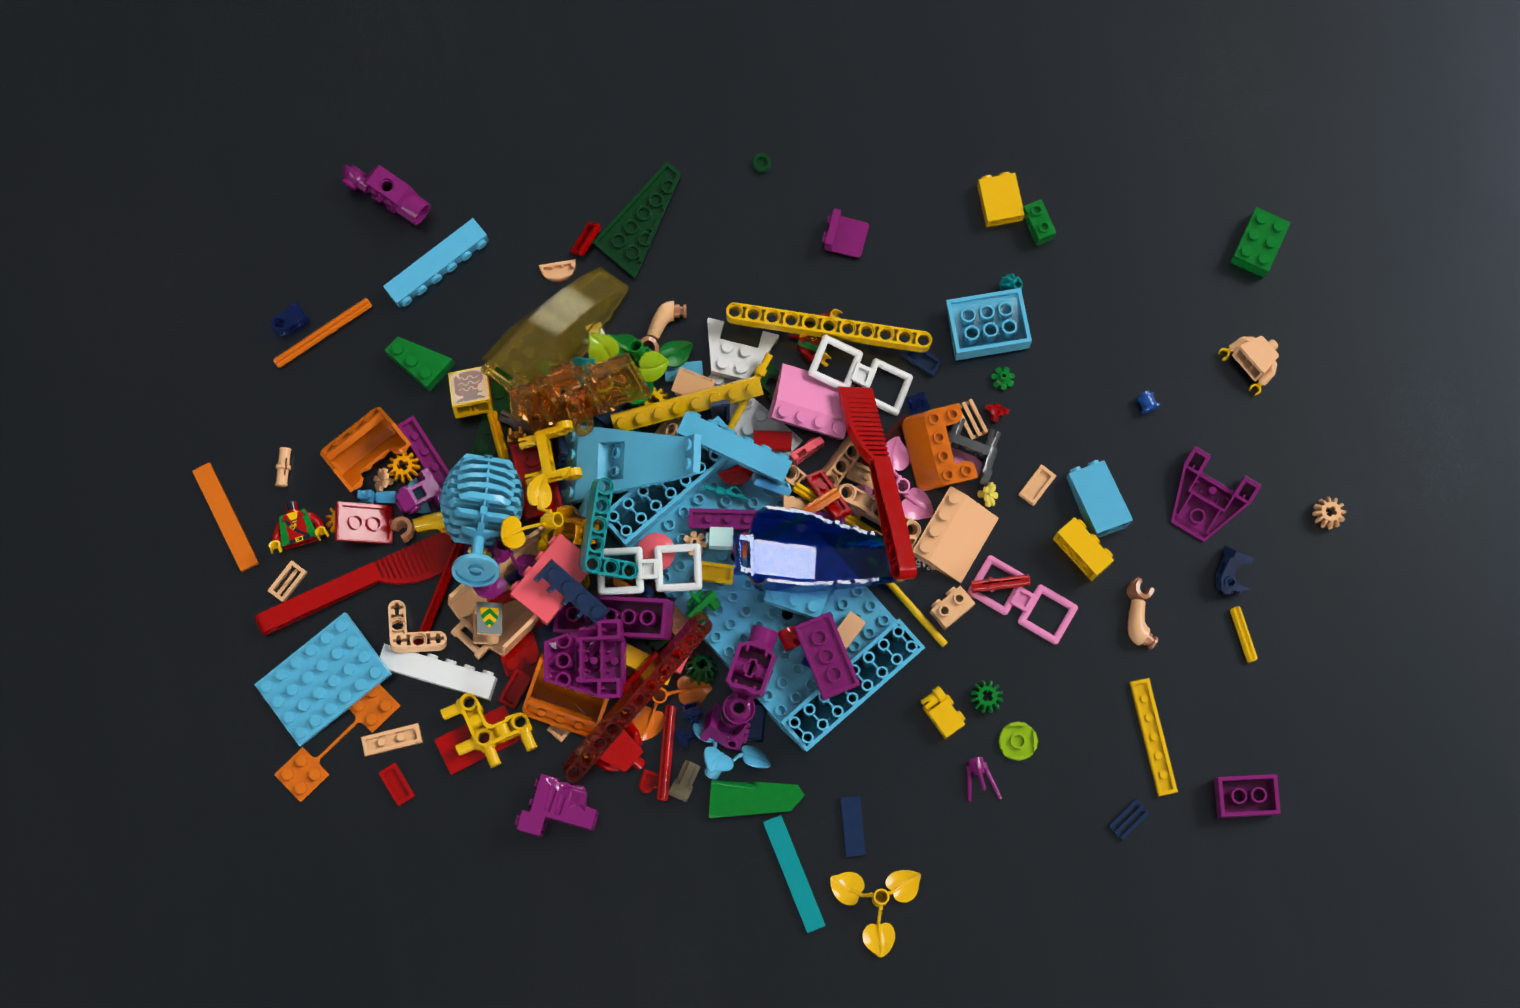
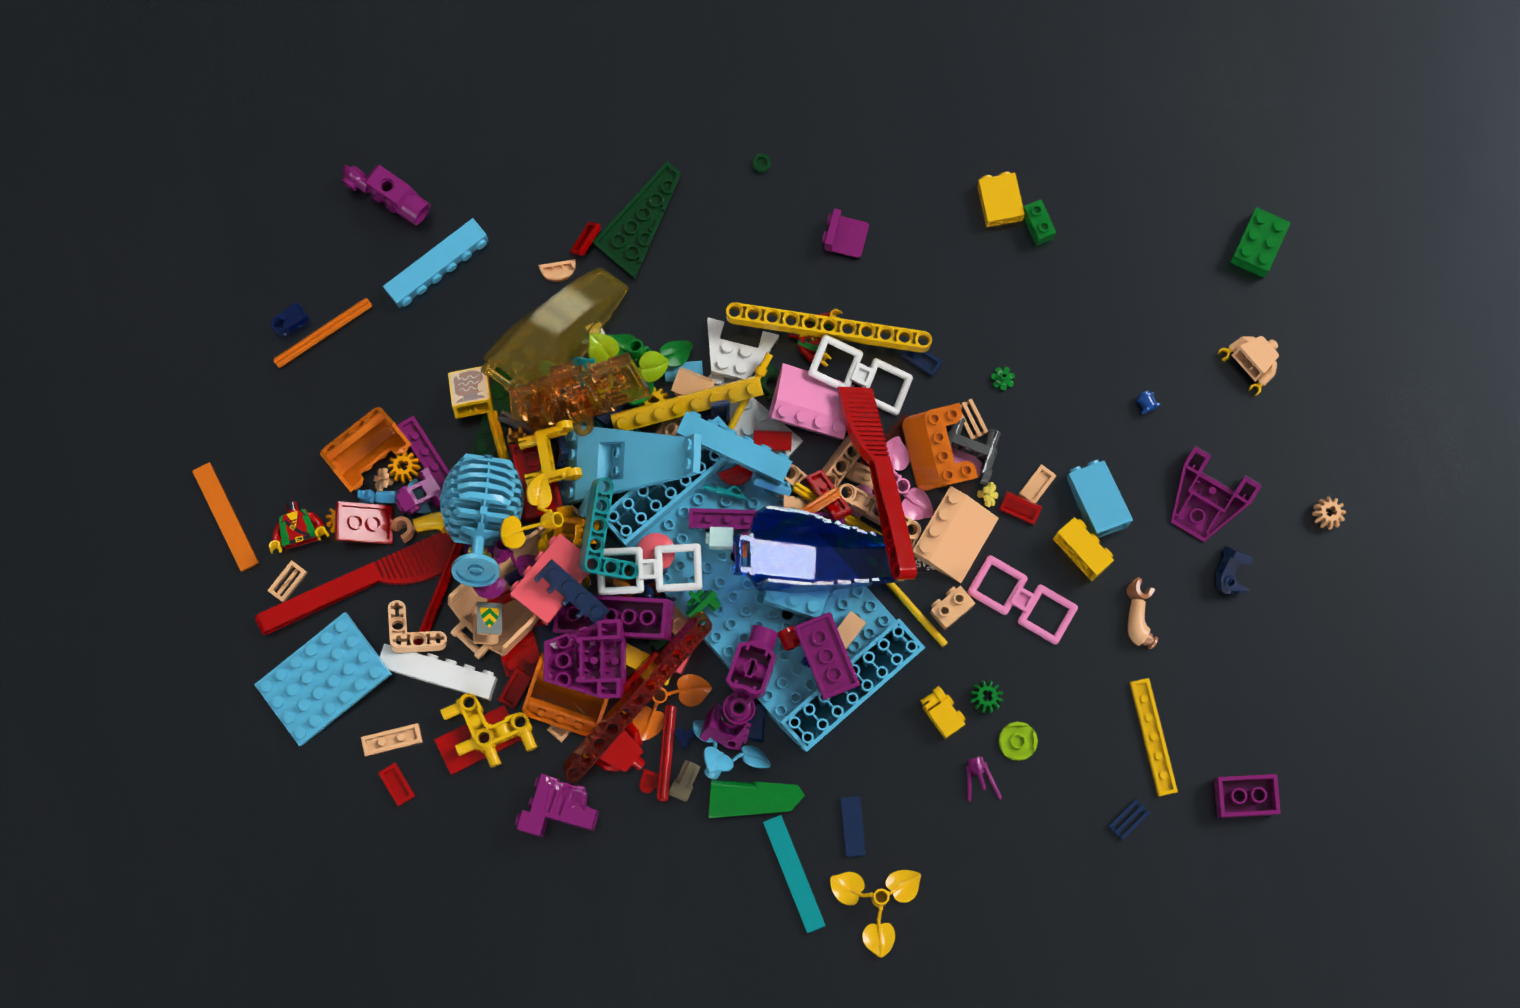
(283, 467): light nougat pin -> none
(304, 773): orange hinge -> none
(419, 362): green wedge -> none
(663, 315): light nougat piece -> none
(692, 710): clear blue tile -> none
(694, 538): light nougat plant -> none
(701, 668): dark green gear -> none
(717, 573): yellow tile -> none
(807, 450): coral wing -> none
(918, 403): clear blue tile -> none
(988, 324): medium azure slope -> none
(996, 410): red plant -> none
(1000, 583): red pin -> none
(1010, 282): teal gear -> none
(1020, 508): none -> red tile
(1243, 634): yellow axle -> none

